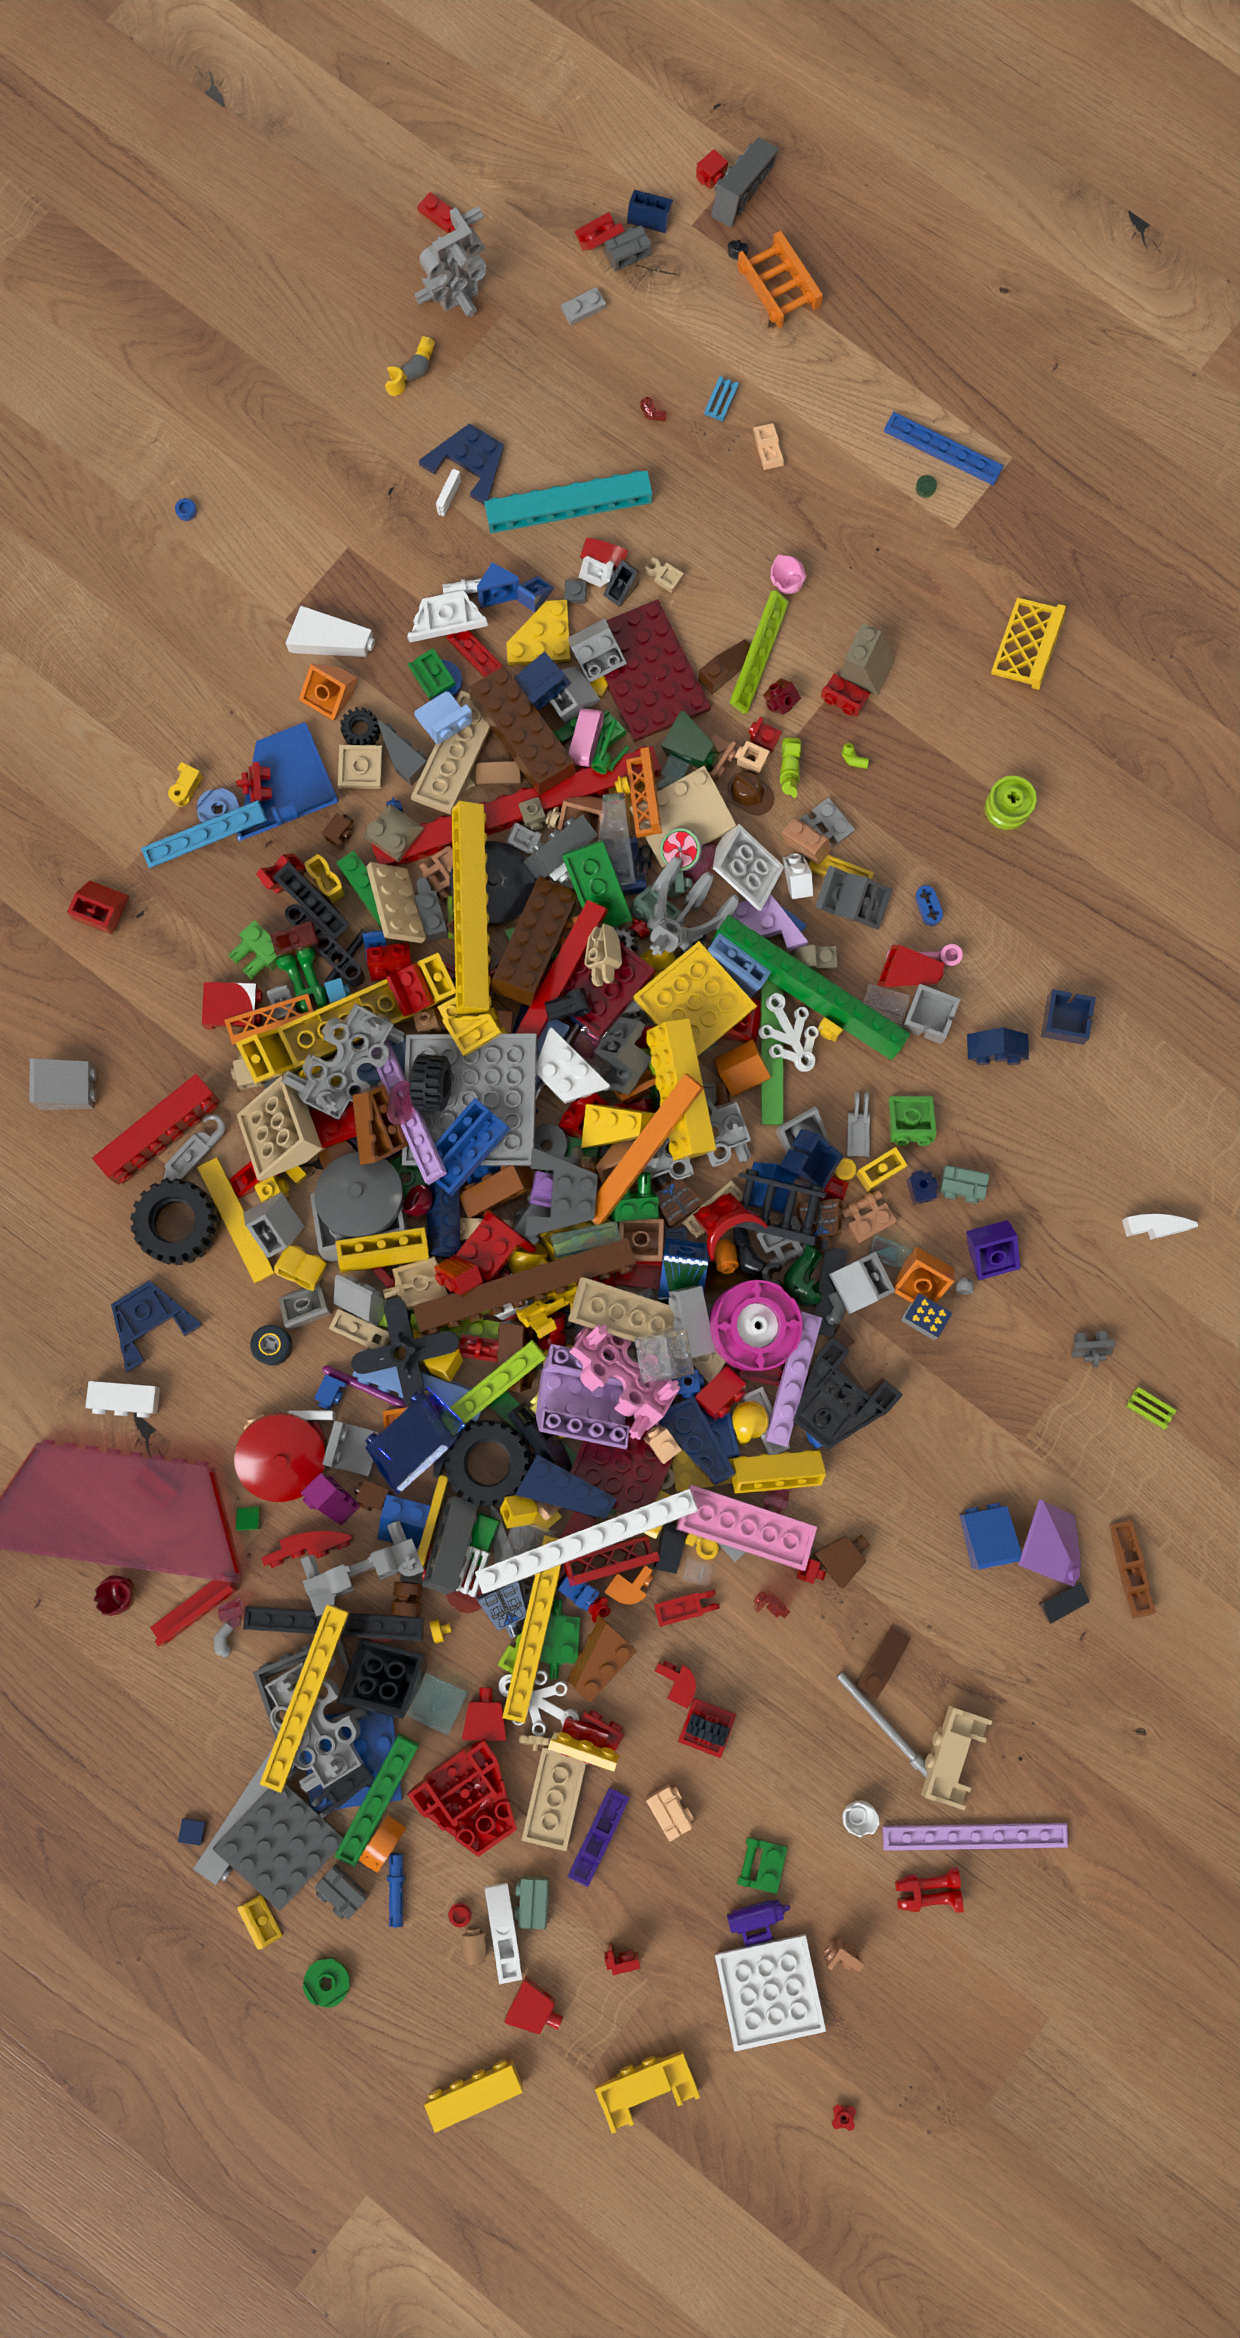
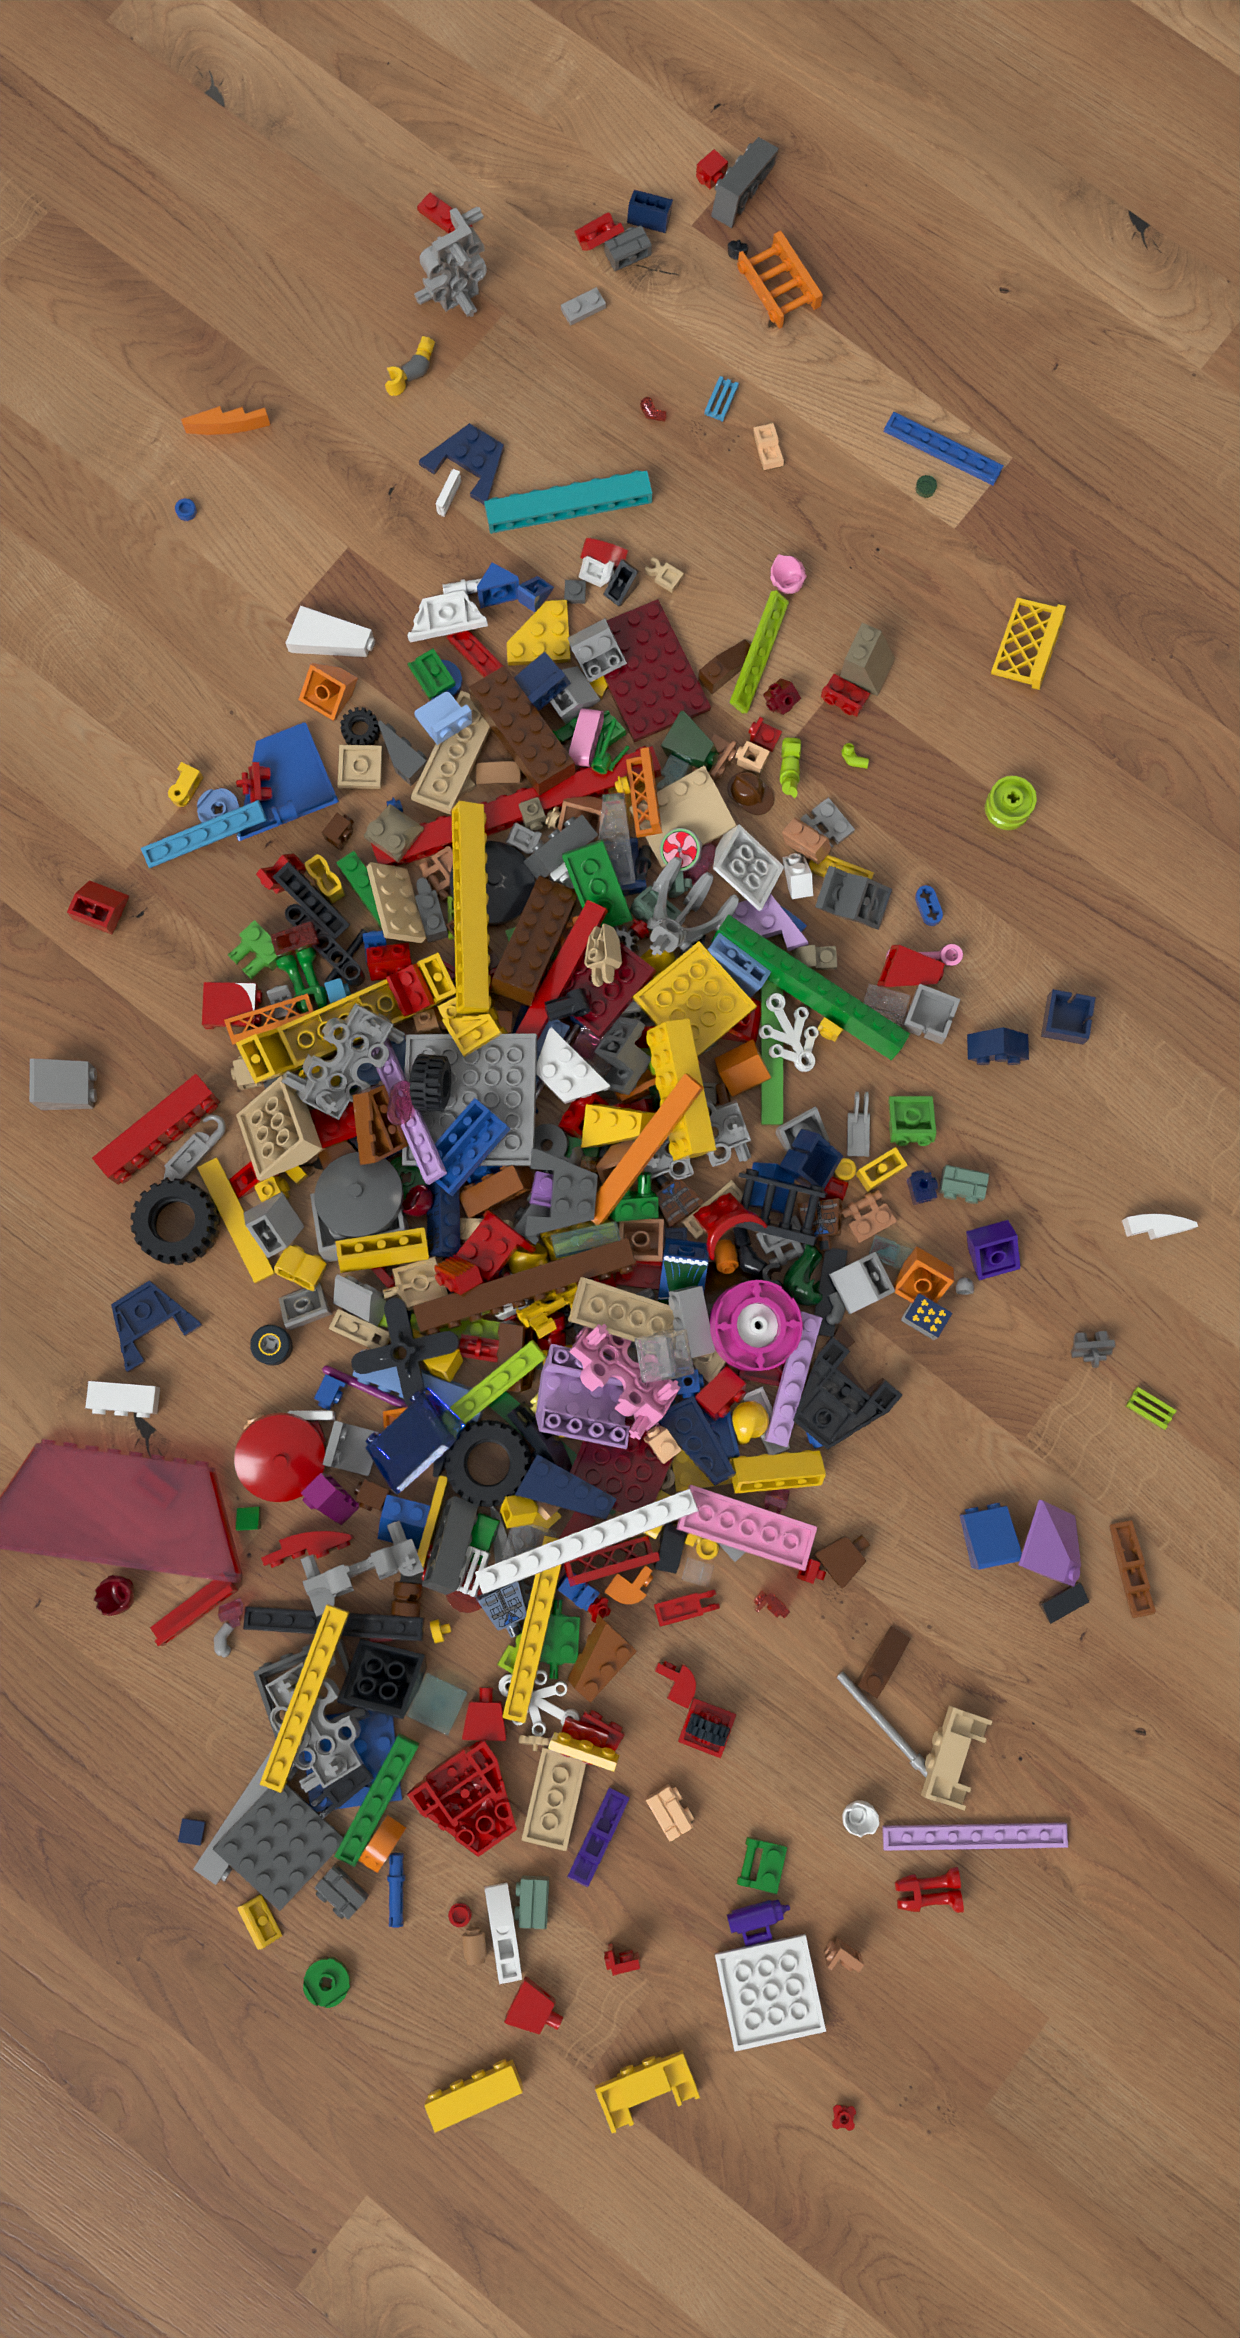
(234, 421): none -> orange slope

